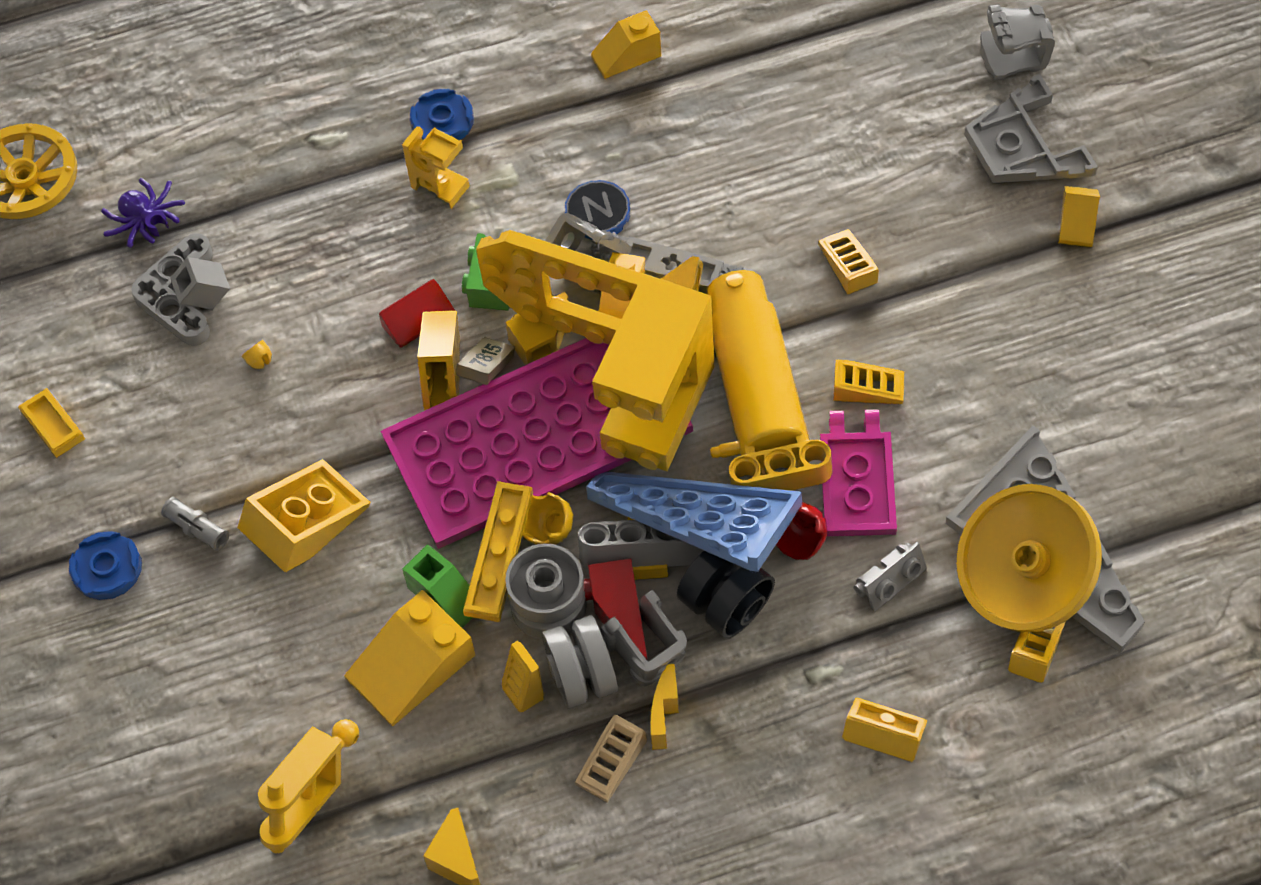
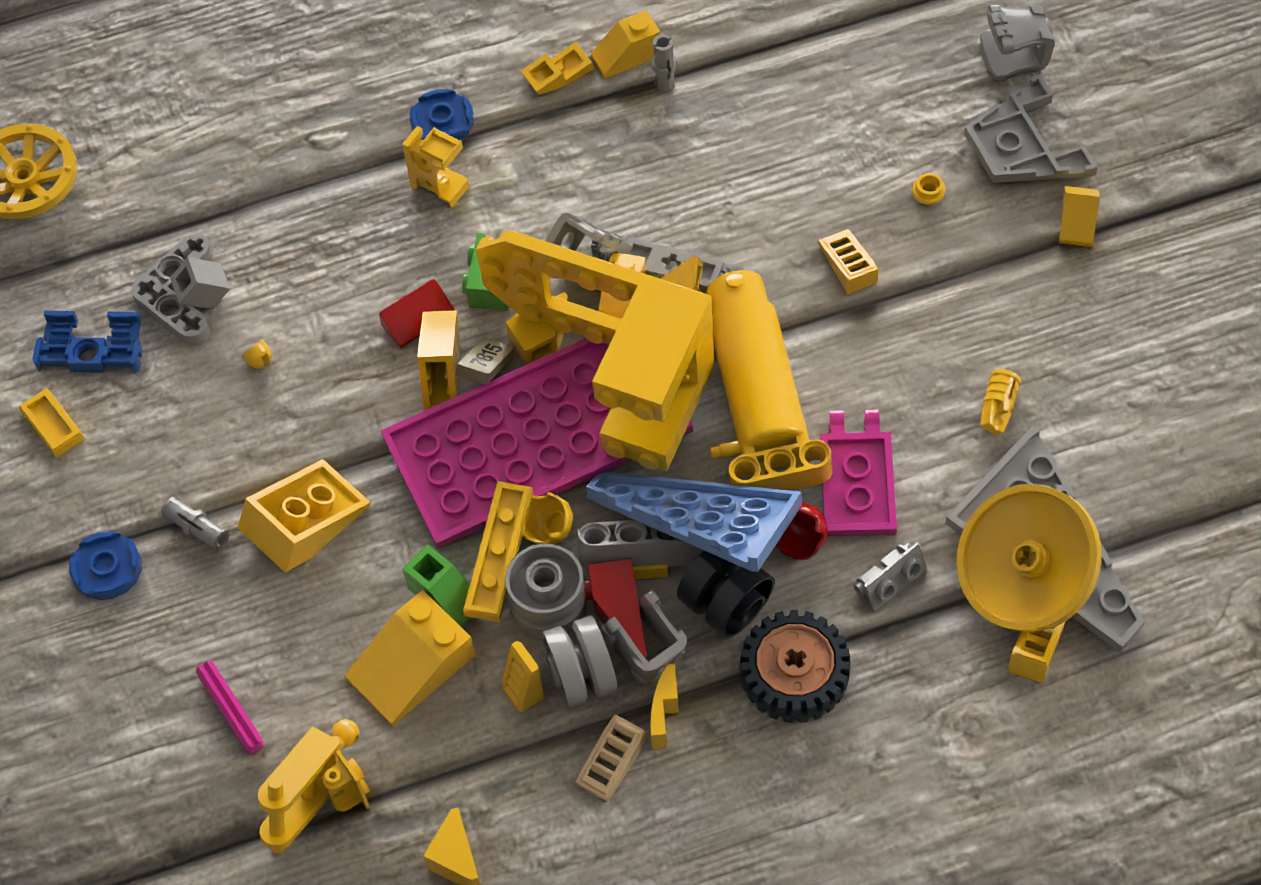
(117, 353): none -> blue piece
(142, 212): dark purple animal -> none
(230, 707): none -> dark pink axle
(345, 784): none -> yellow hinge
(553, 73): none -> yellow slope
(600, 204): black tile -> none
(664, 62): none -> light grey pin
(790, 689): none -> wheel
(860, 371): yellow slope -> none
(884, 729): yellow slope -> none
(931, 182): none -> yellow plate
(999, 400): none -> yellow hinge

